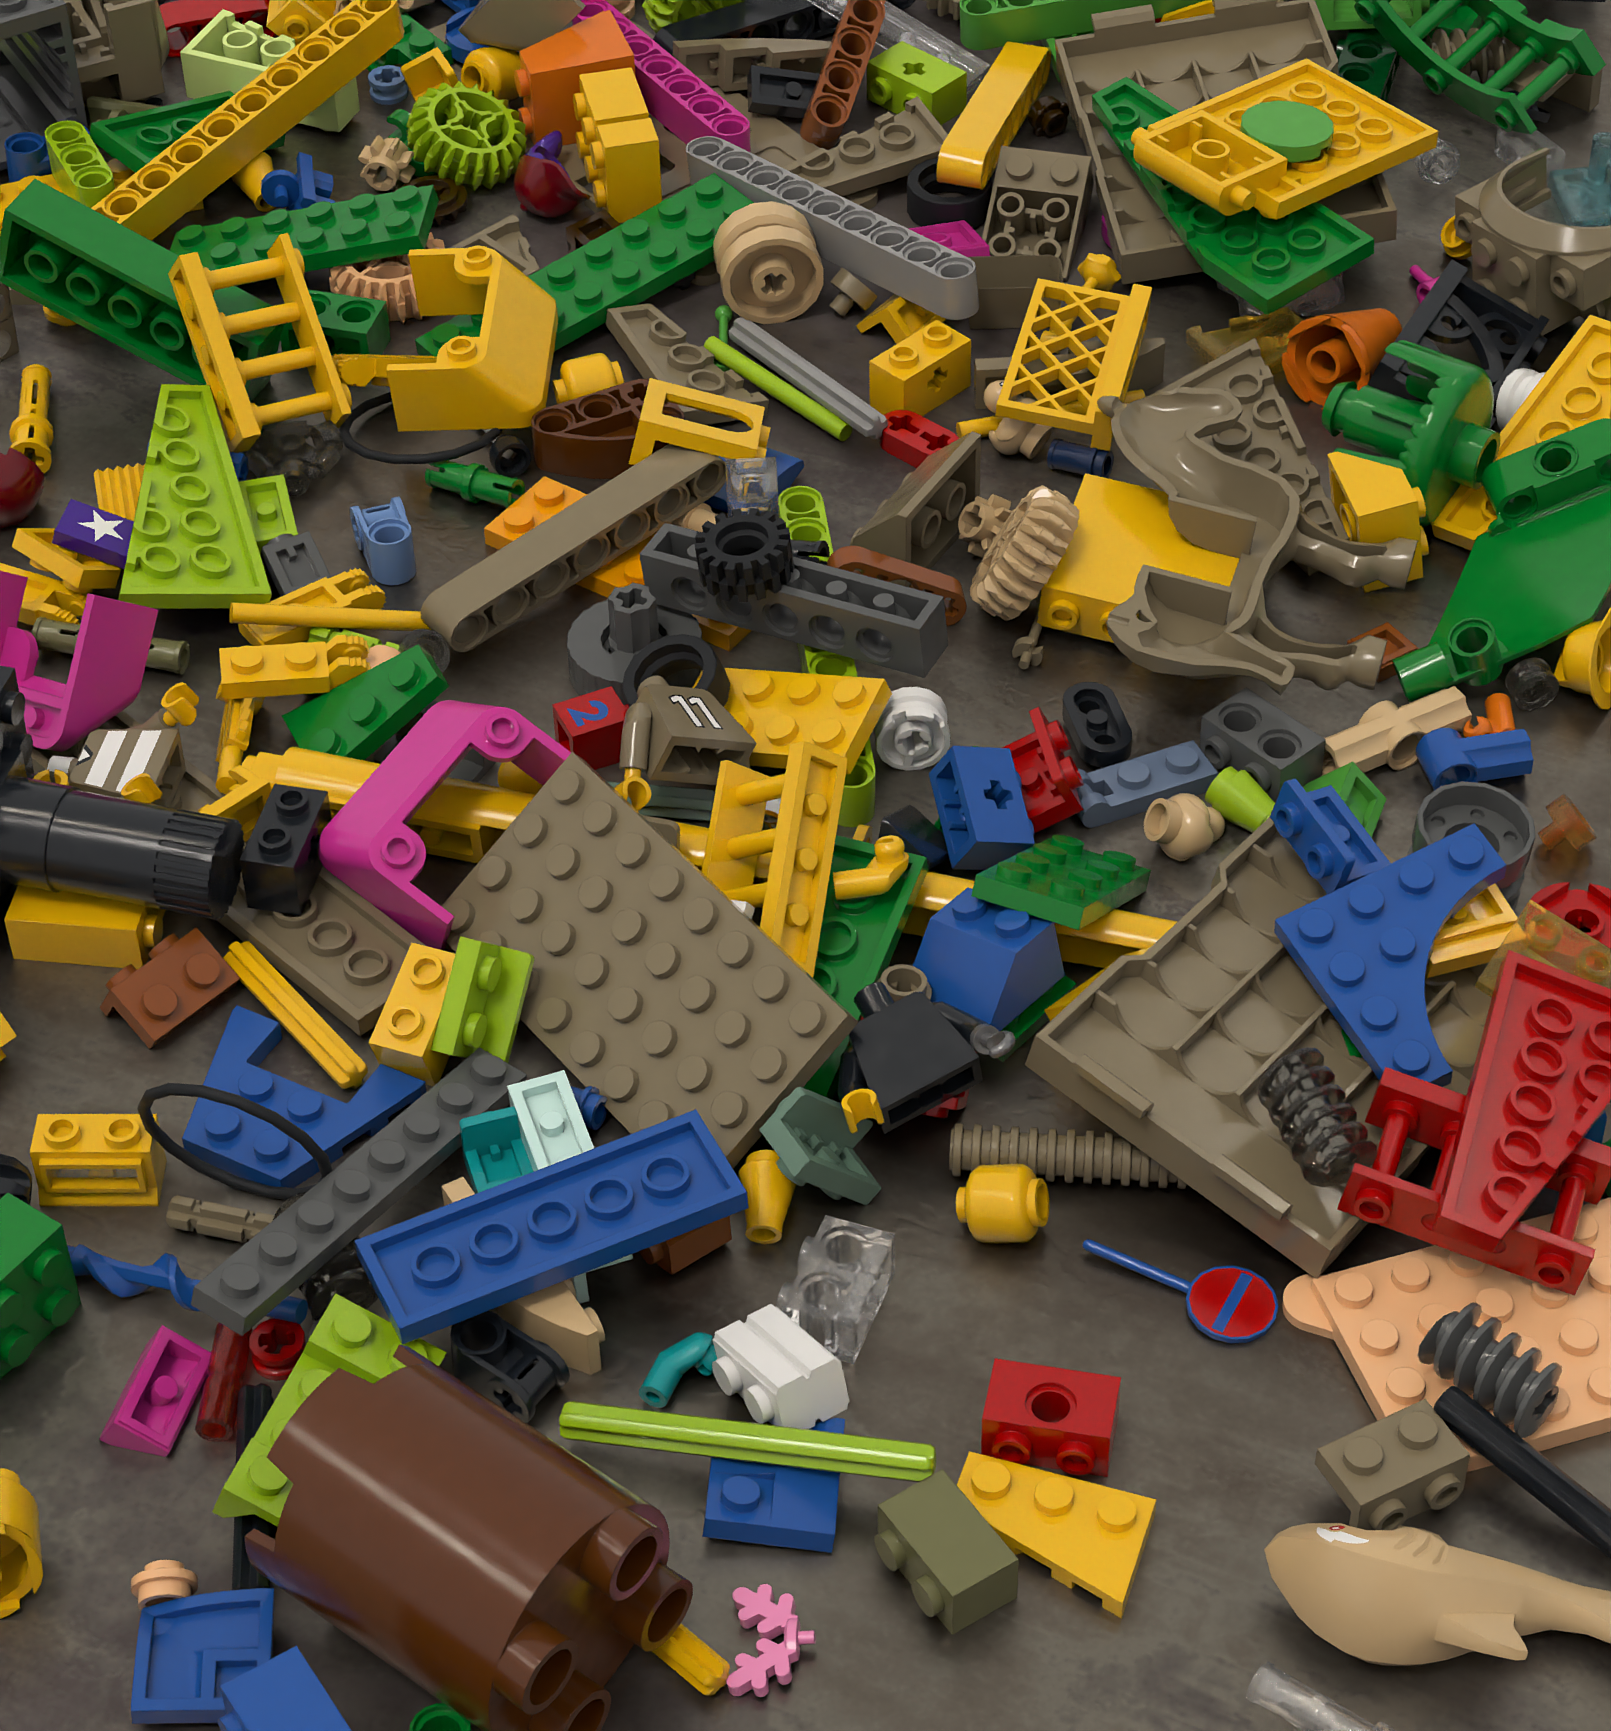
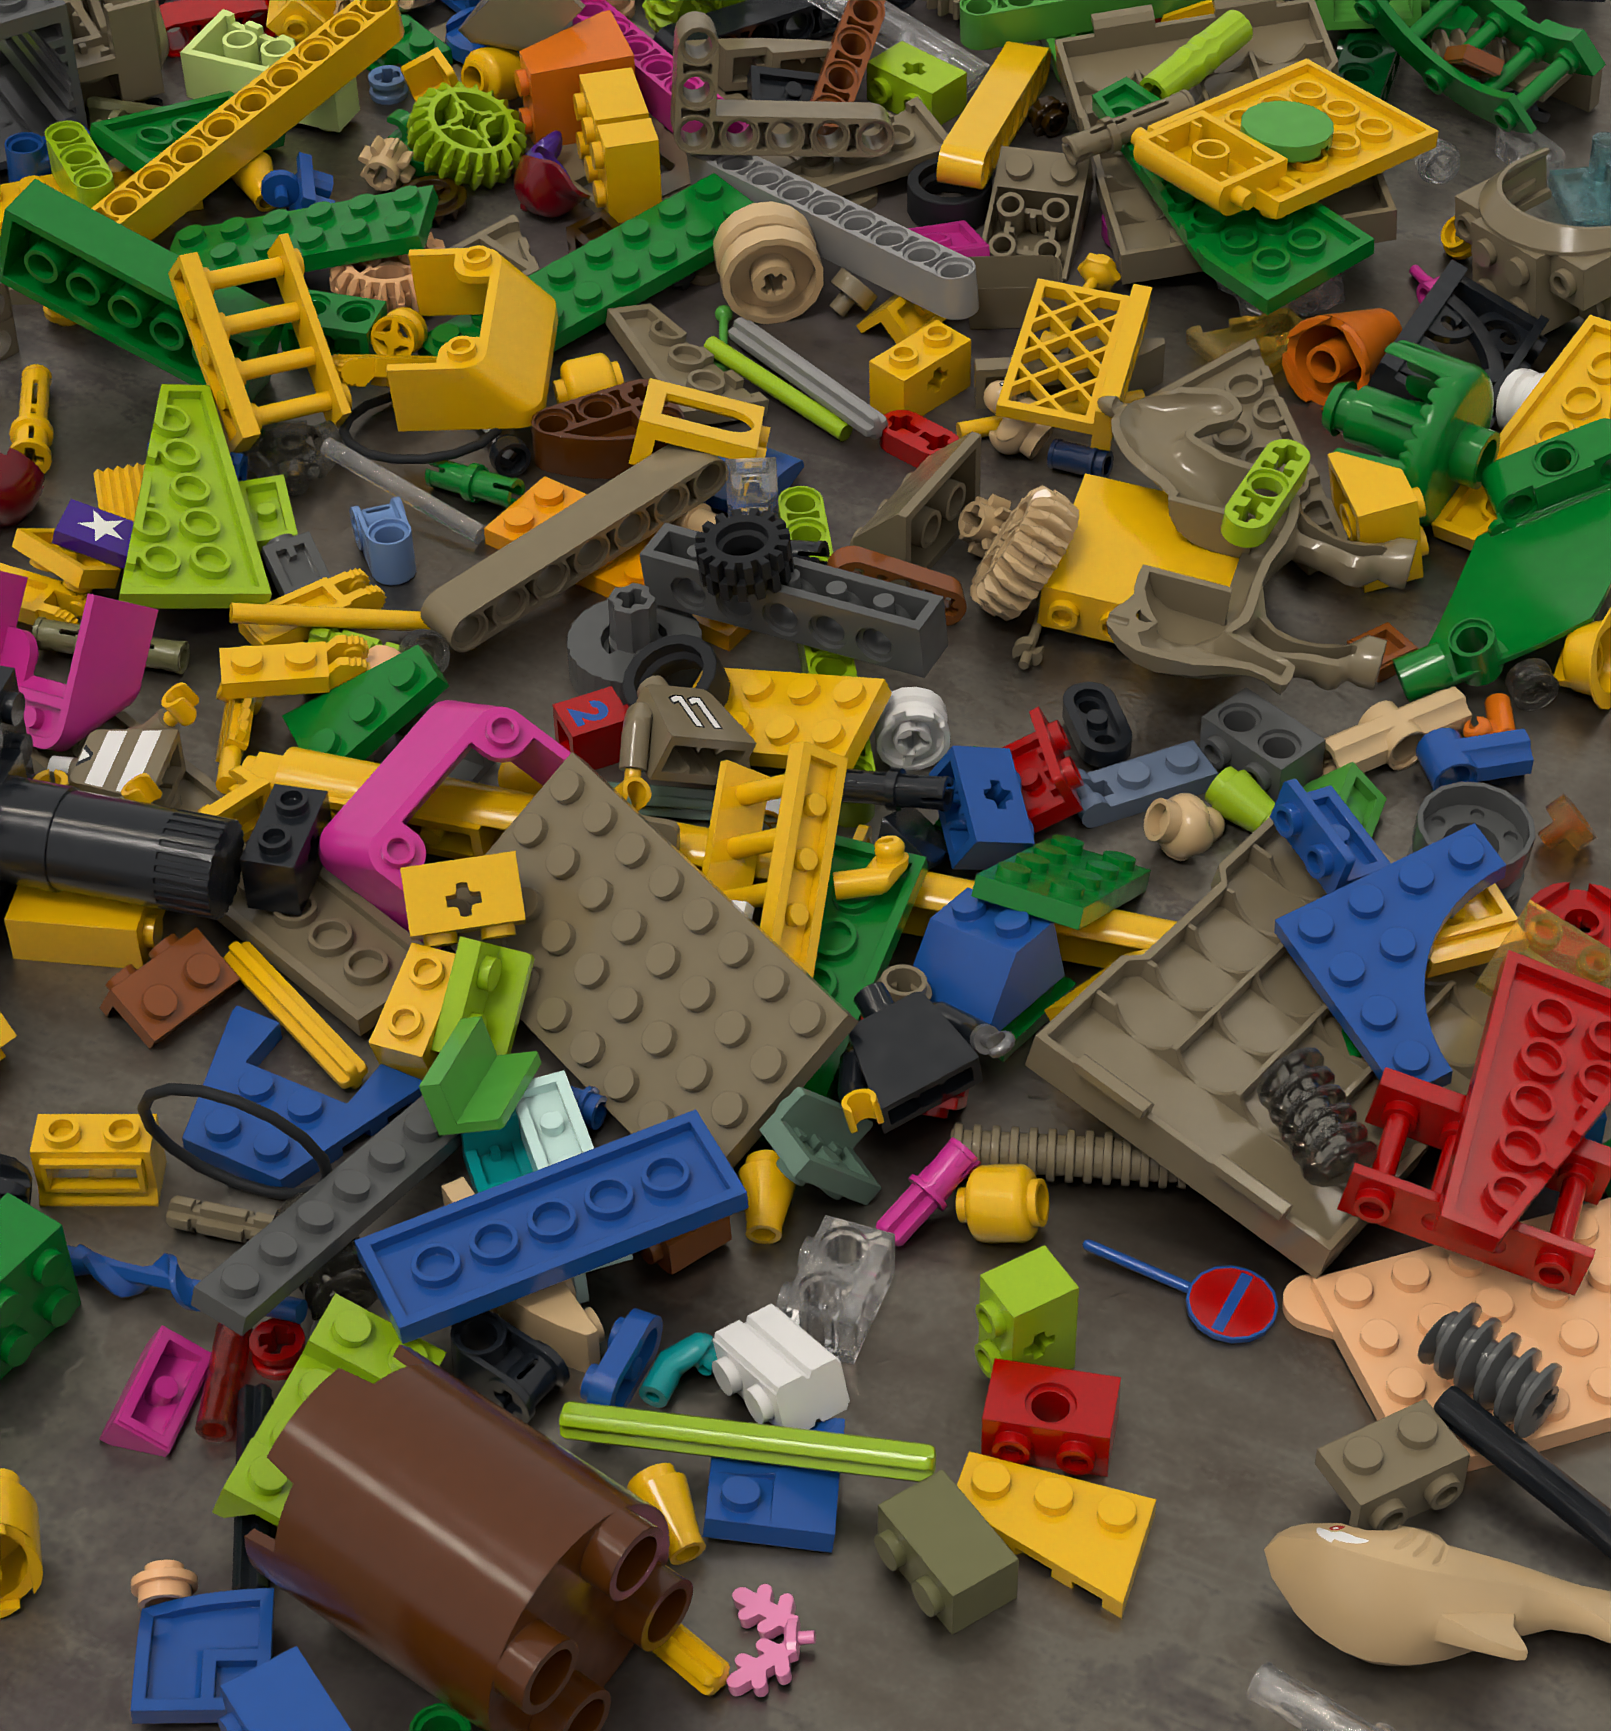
(388, 339): none -> yellow wheel
(408, 492): none -> clear bar
(433, 884): none -> yellow brick
(472, 1085): none -> bright green panel
(627, 1360): none -> blue plate
(671, 1495): none -> yellow cone
(762, 115): none -> dark tan beam
(898, 789): none -> black pin
(928, 1191): none -> dark pink axle
(1027, 1313): none -> lime brick
(1112, 133): none -> dark tan pin
(1200, 55): none -> lime axle
(1265, 509): none -> lime beam
(1473, 61): none -> dark orange tile

